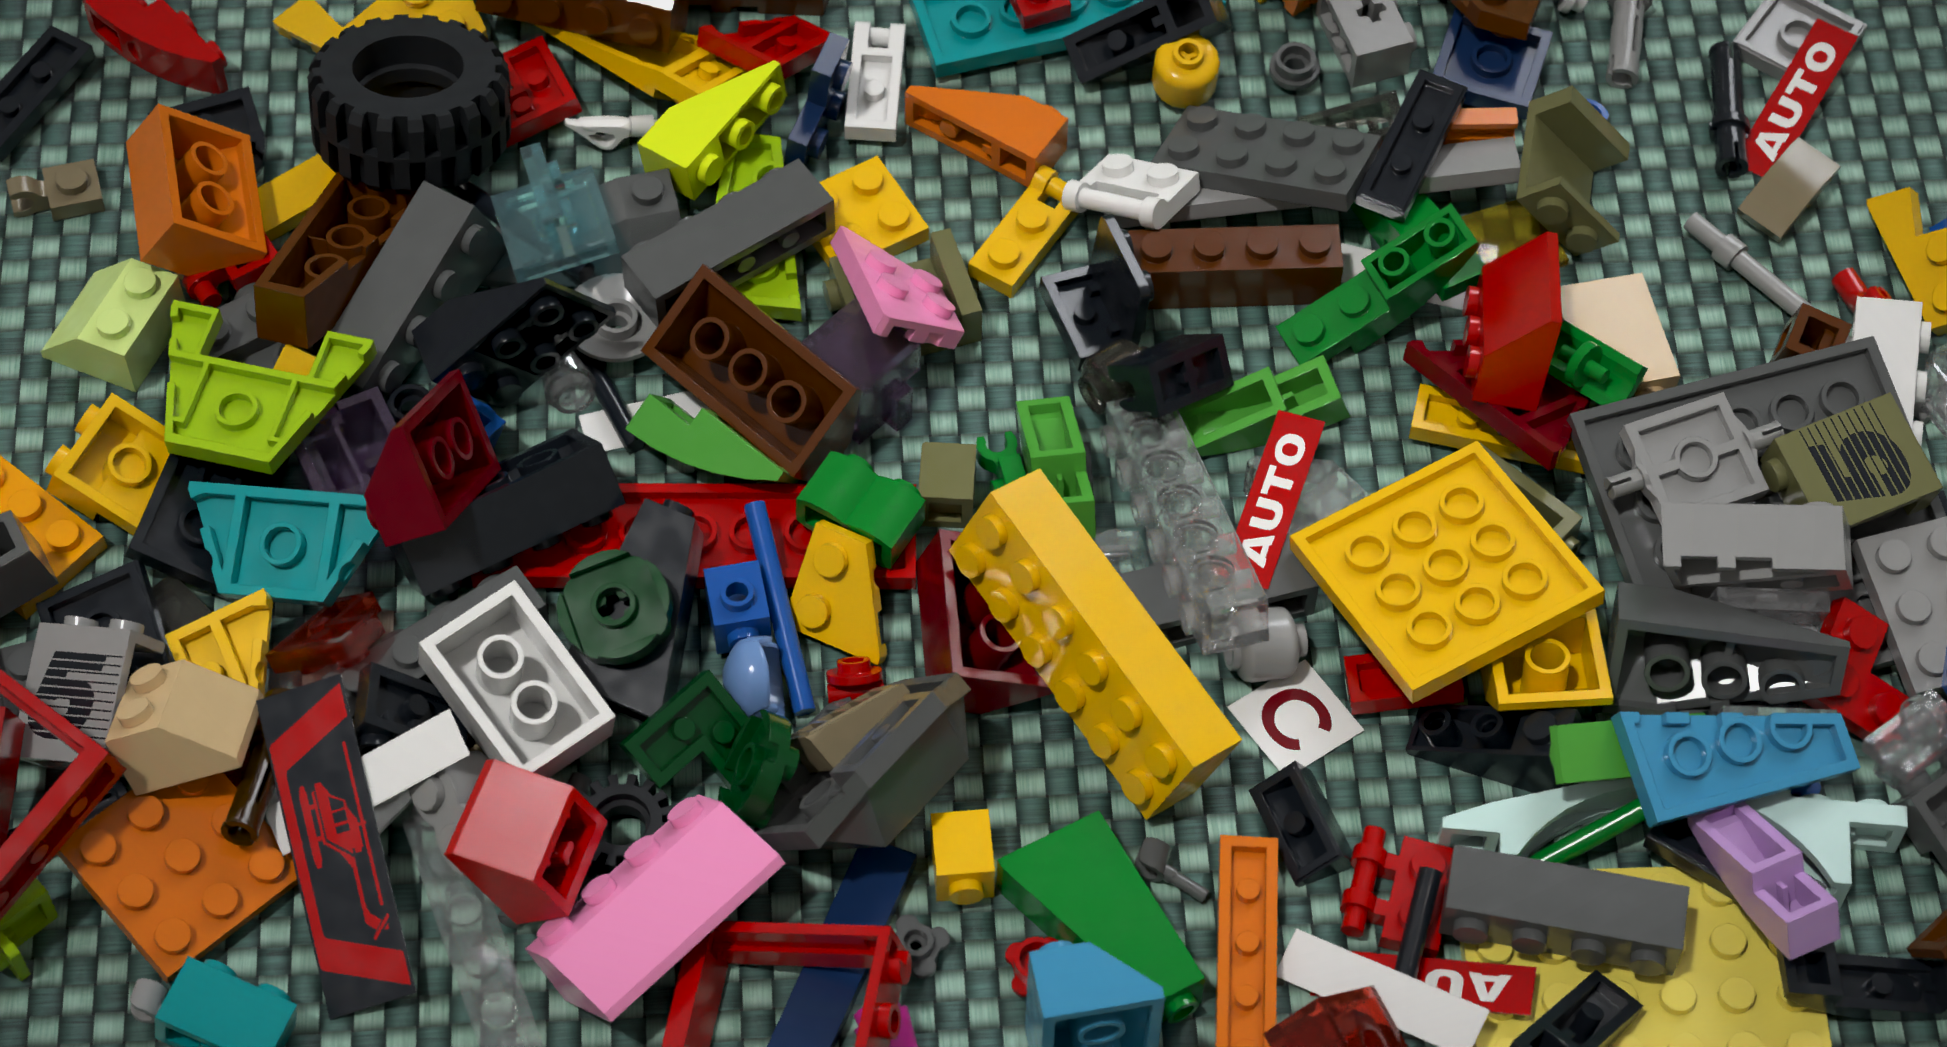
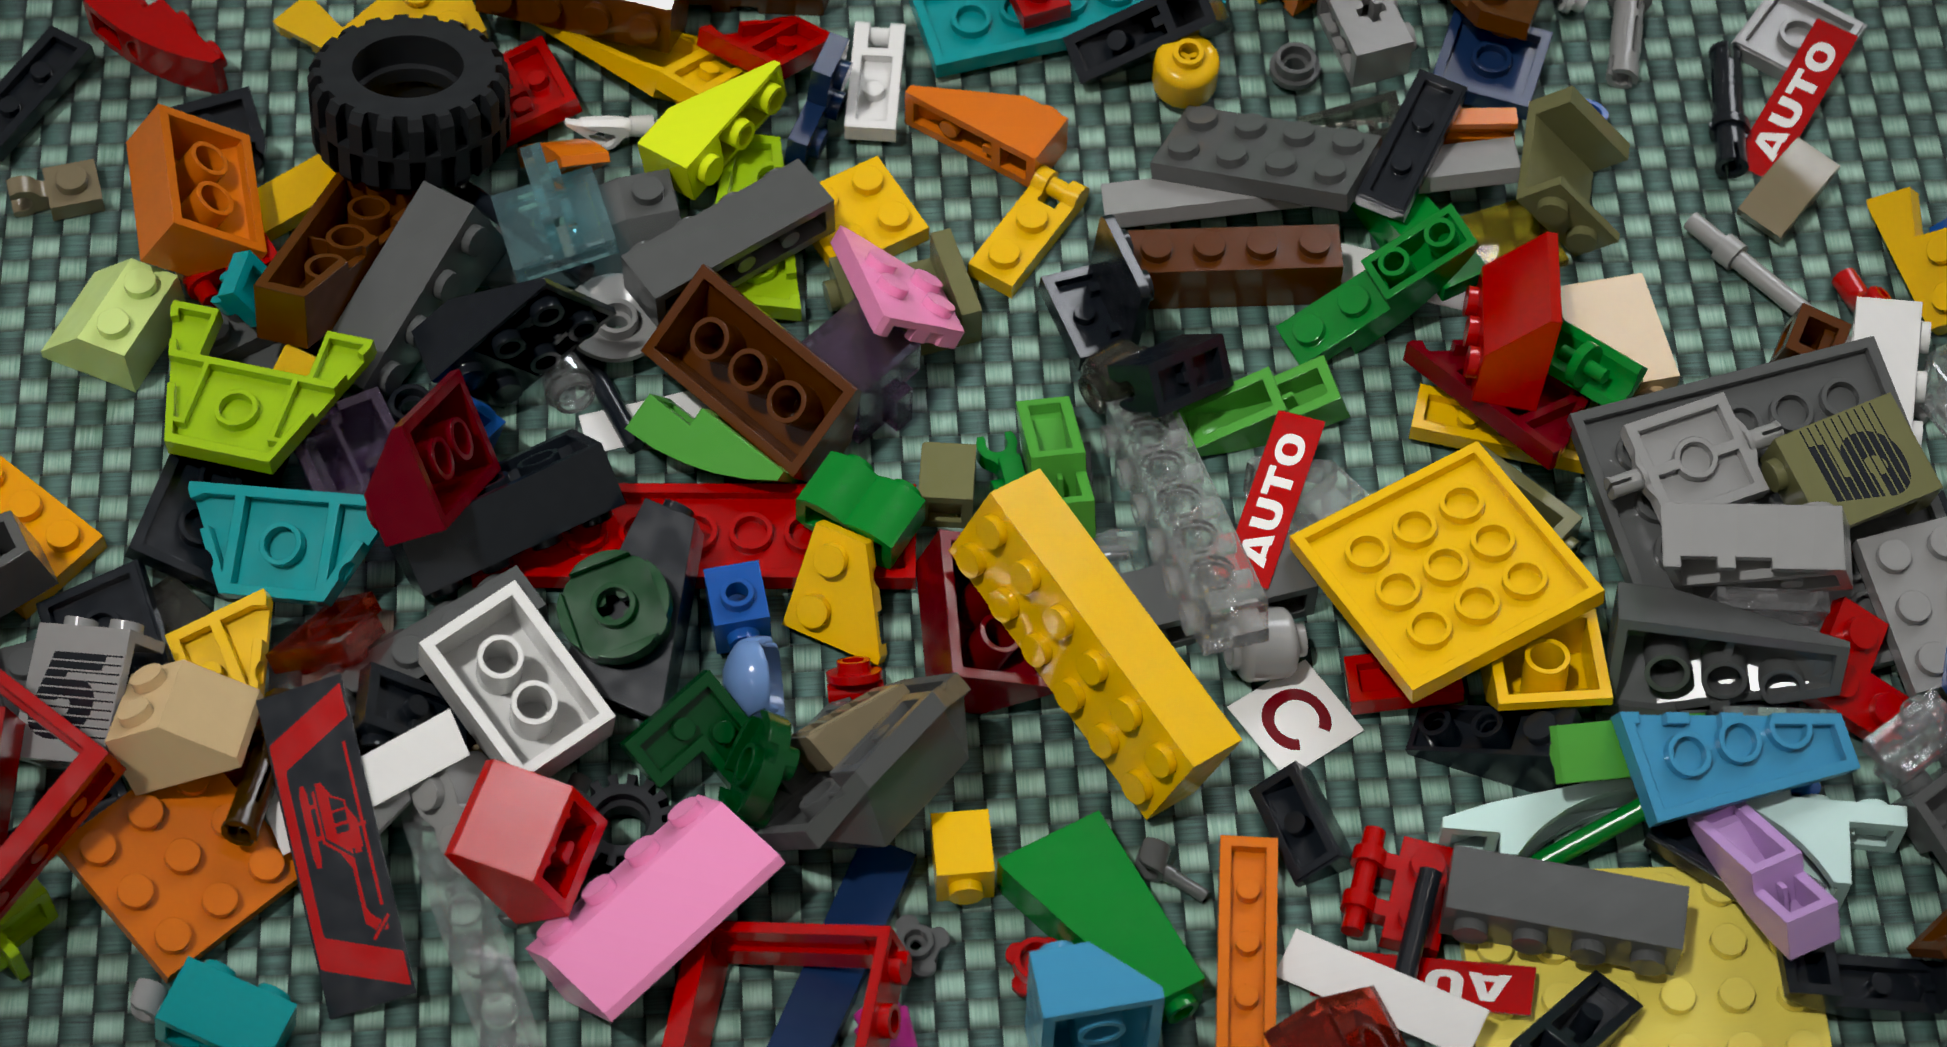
(111, 463): yellow plate -> none
(237, 287): none -> teal tile
(572, 154): none -> orange slope
(780, 609): blue bar -> none
(1133, 190): white plate -> none

